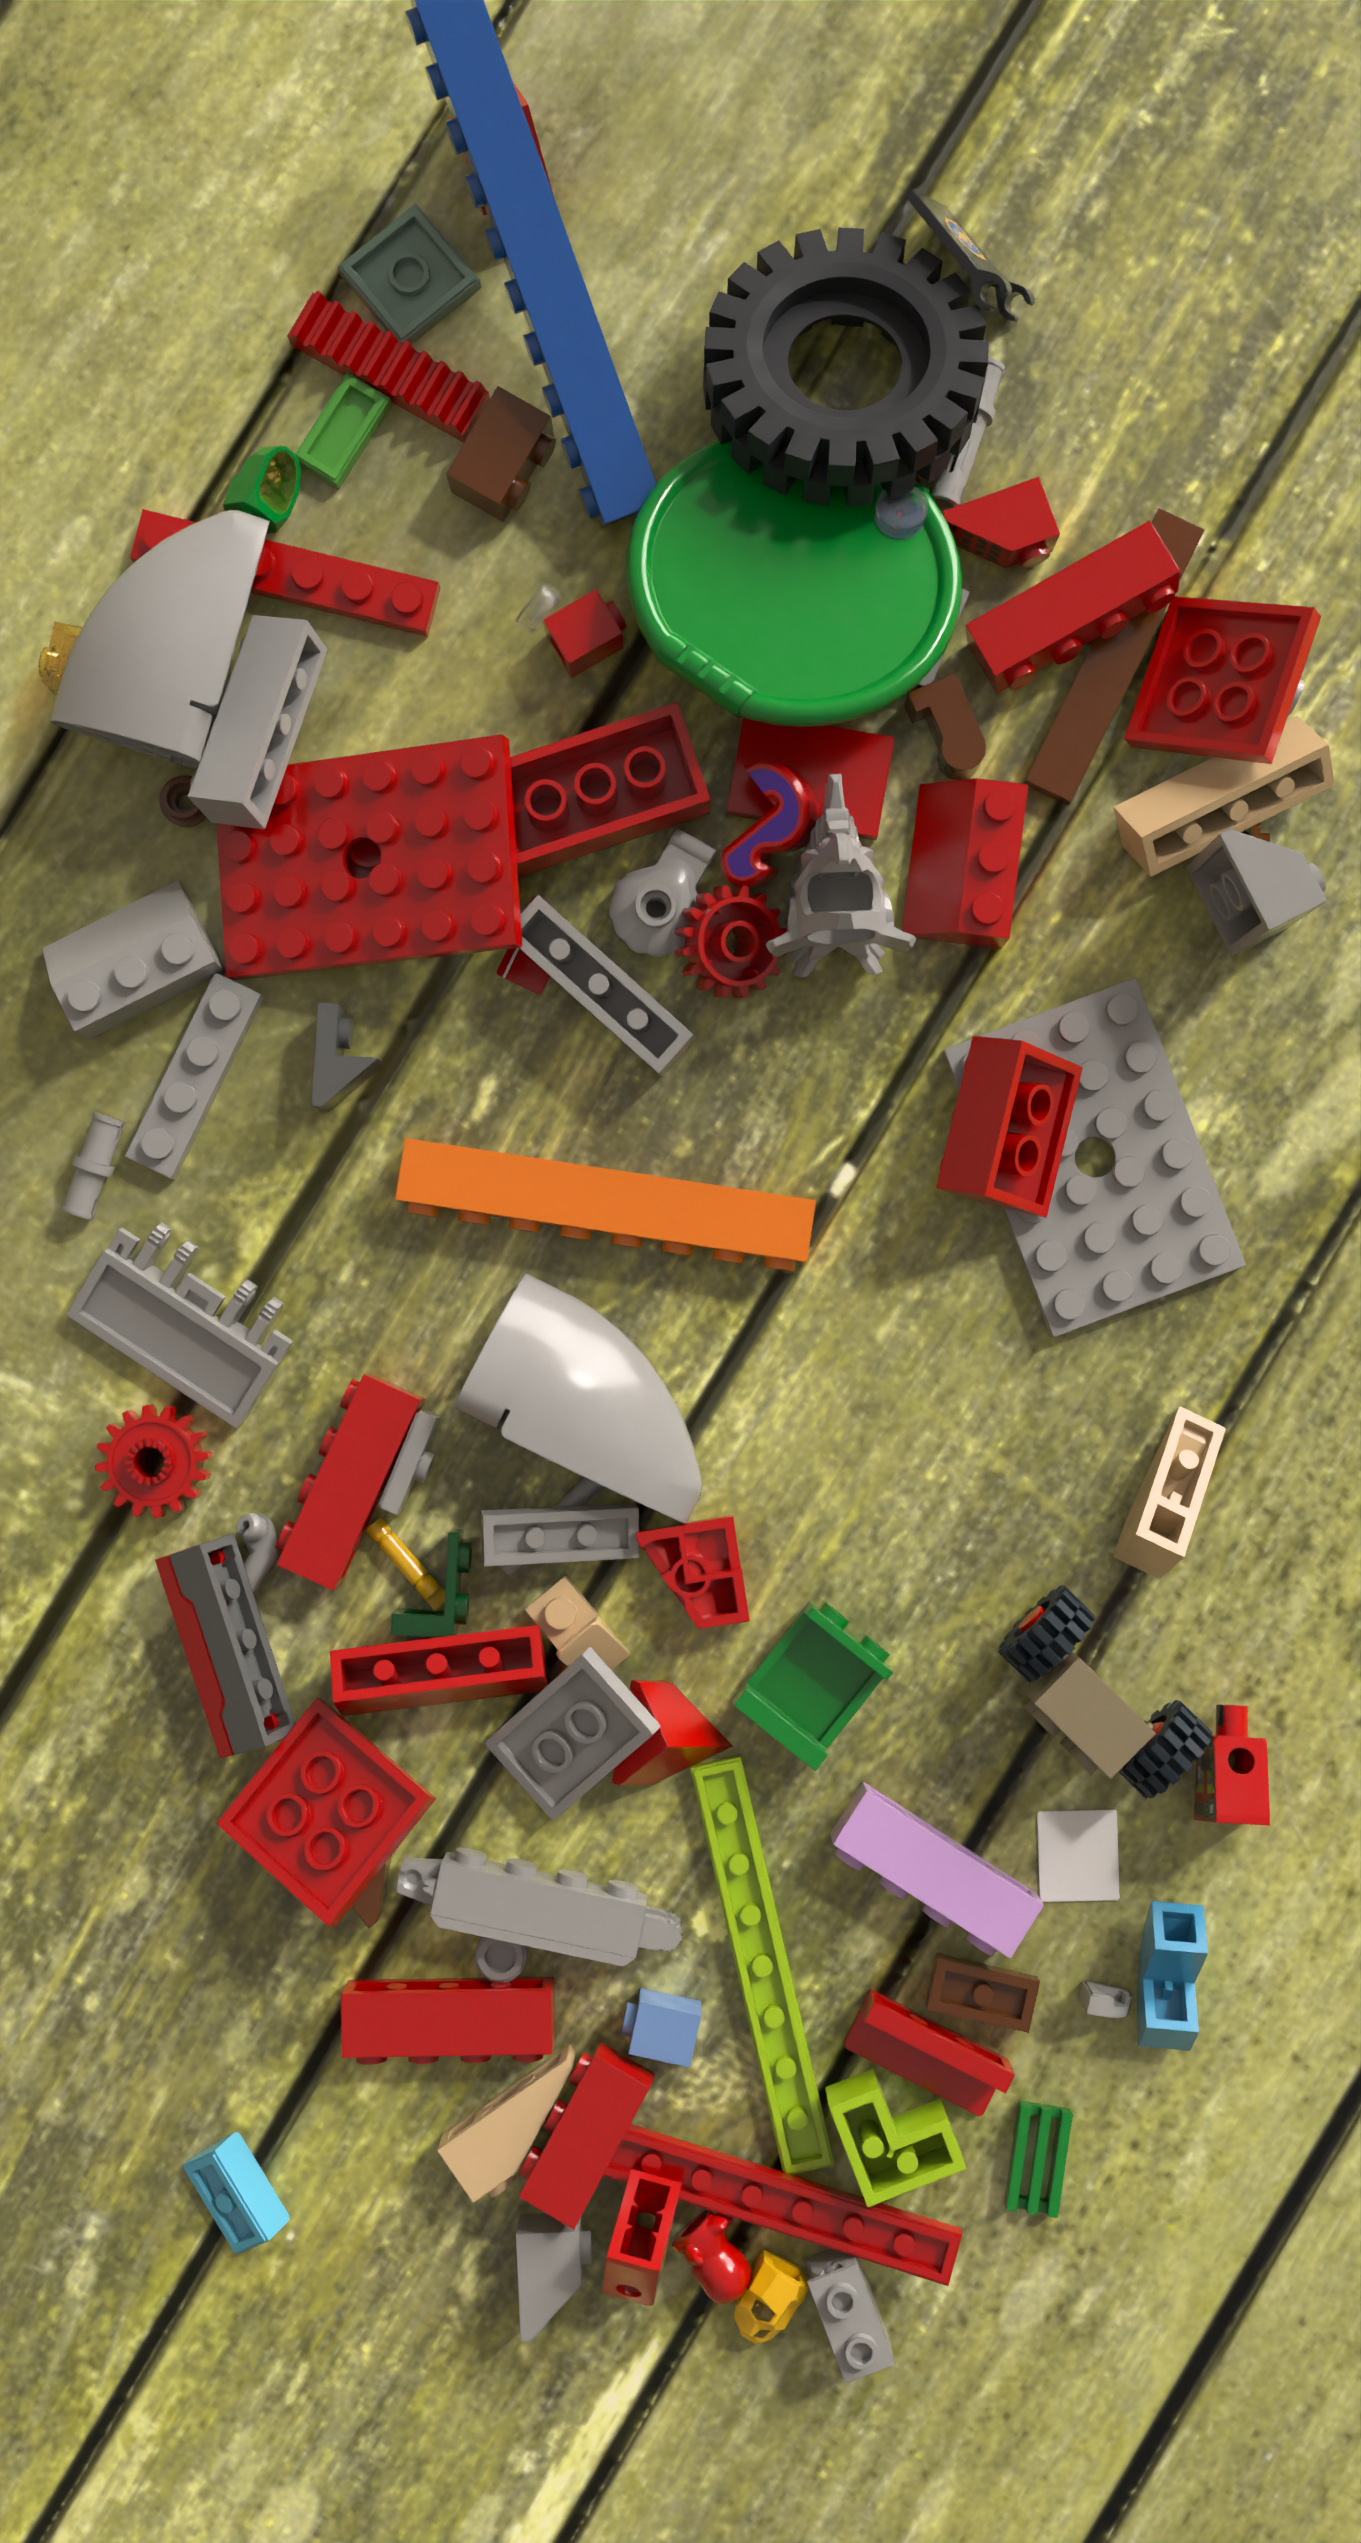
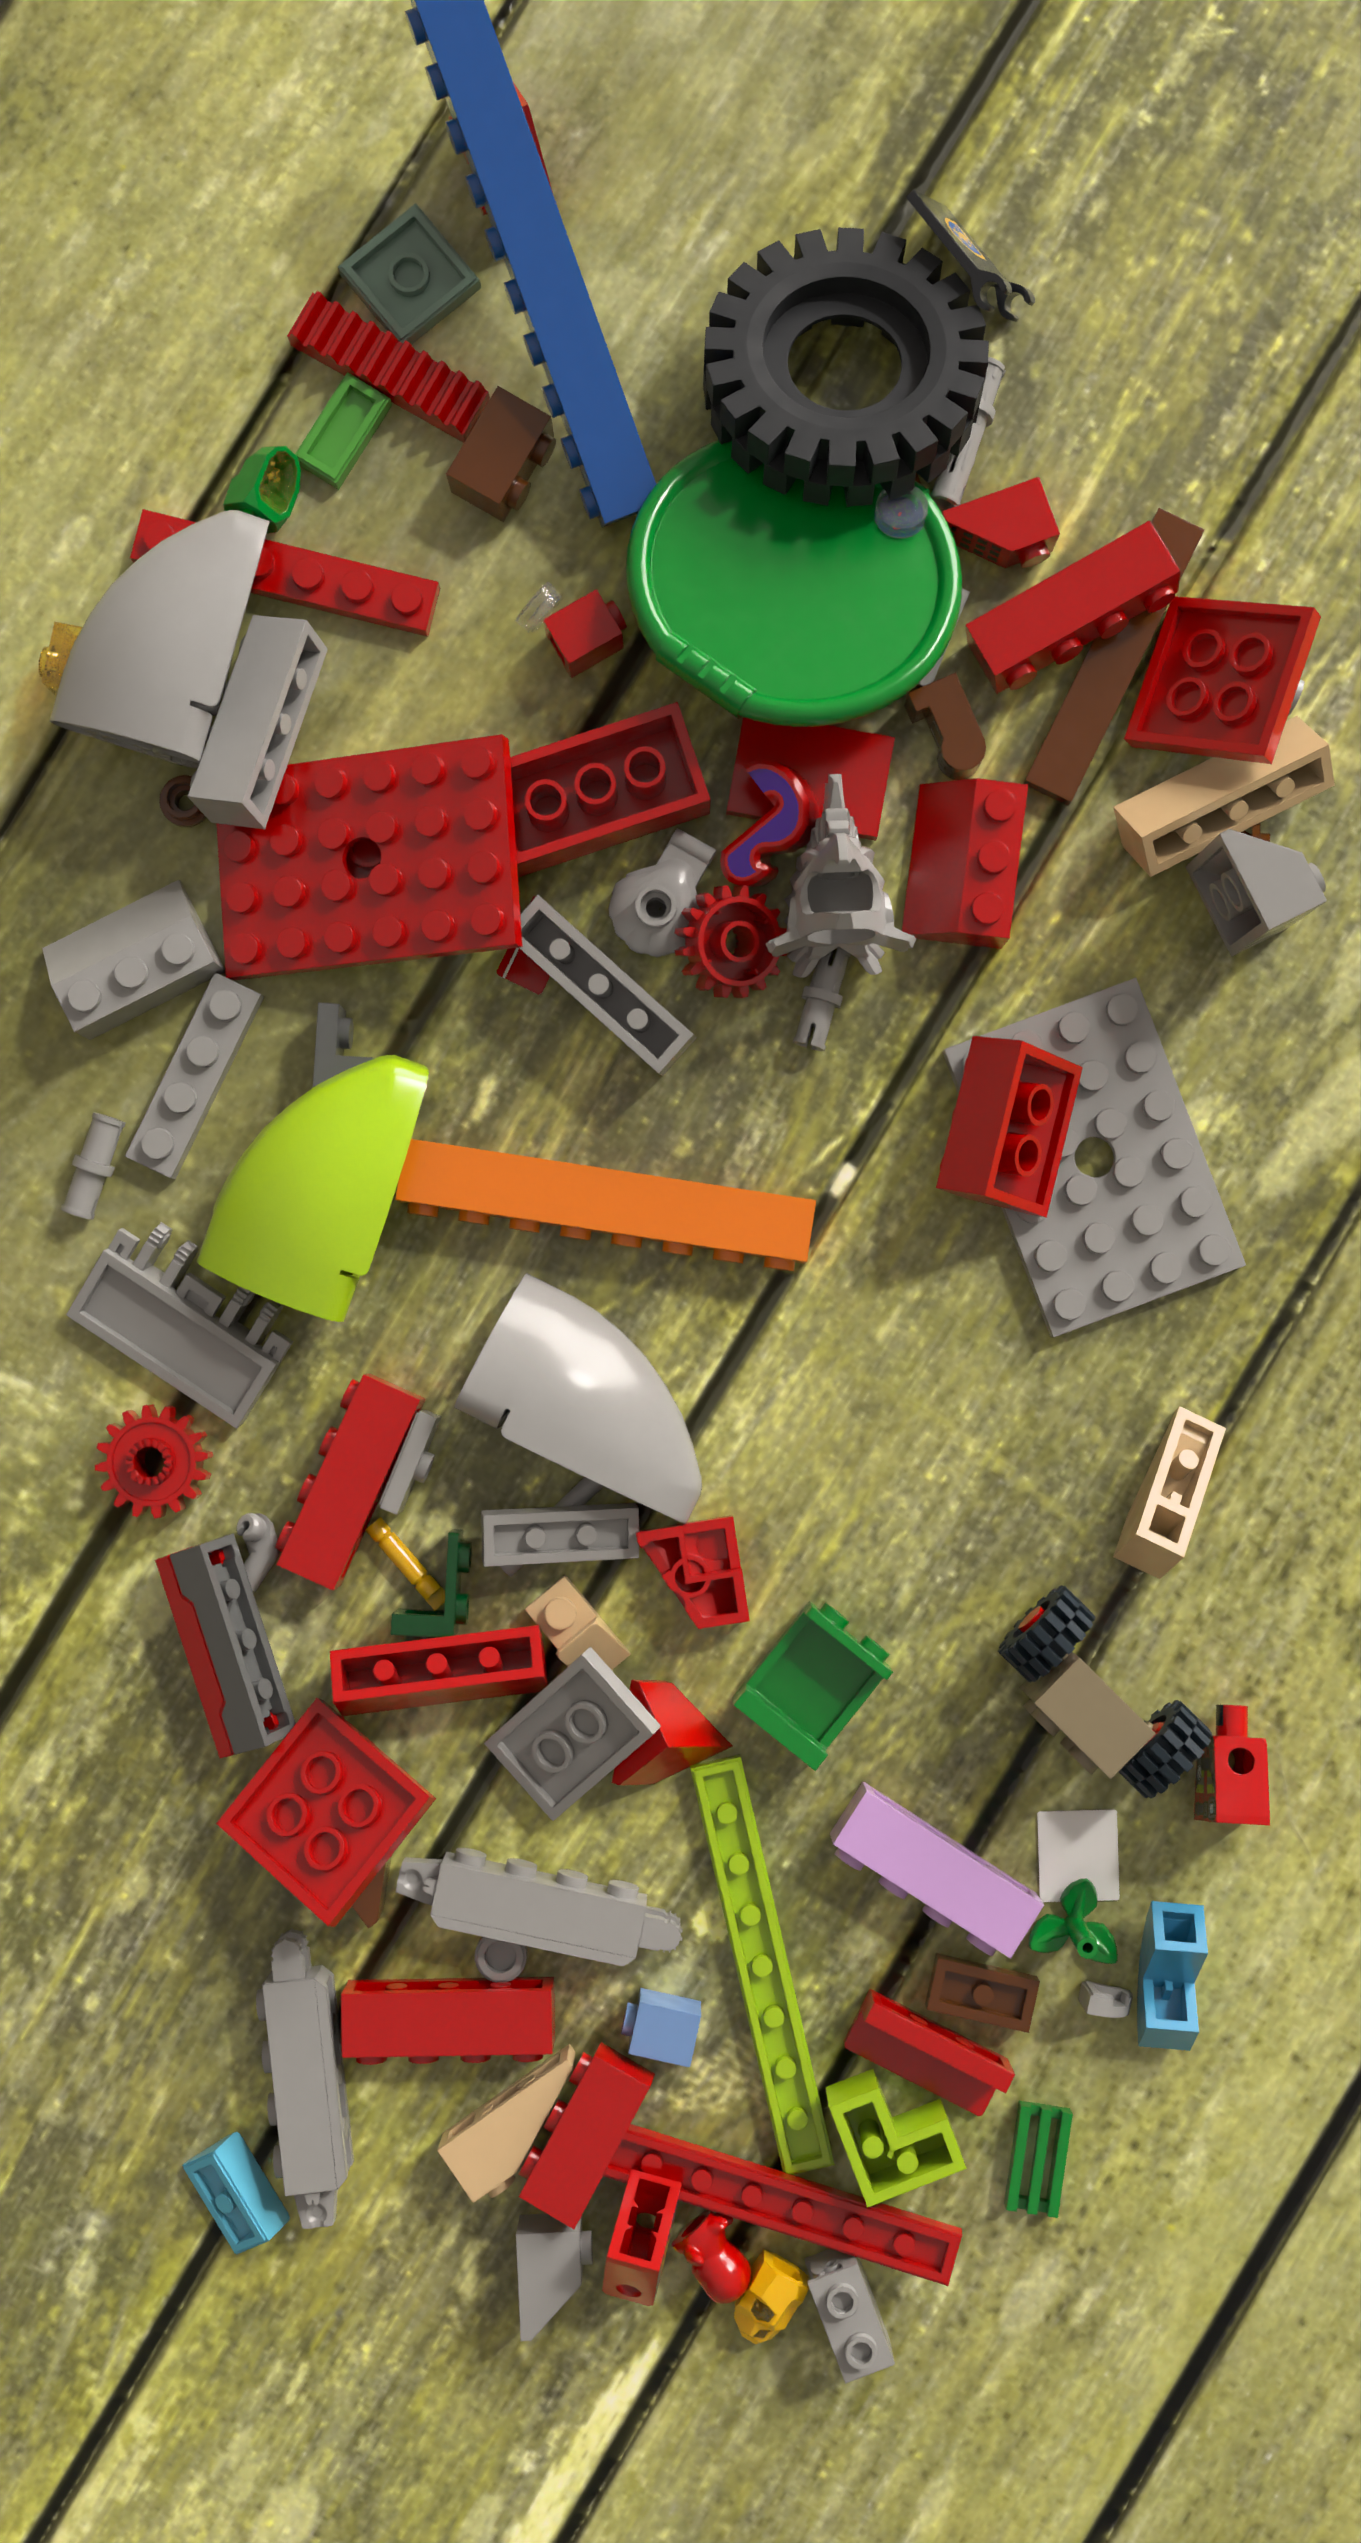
(307, 2080): none -> light grey hinge
(317, 1189): none -> lime panel
(821, 1000): none -> light grey pin
(1090, 1938): none -> green plant

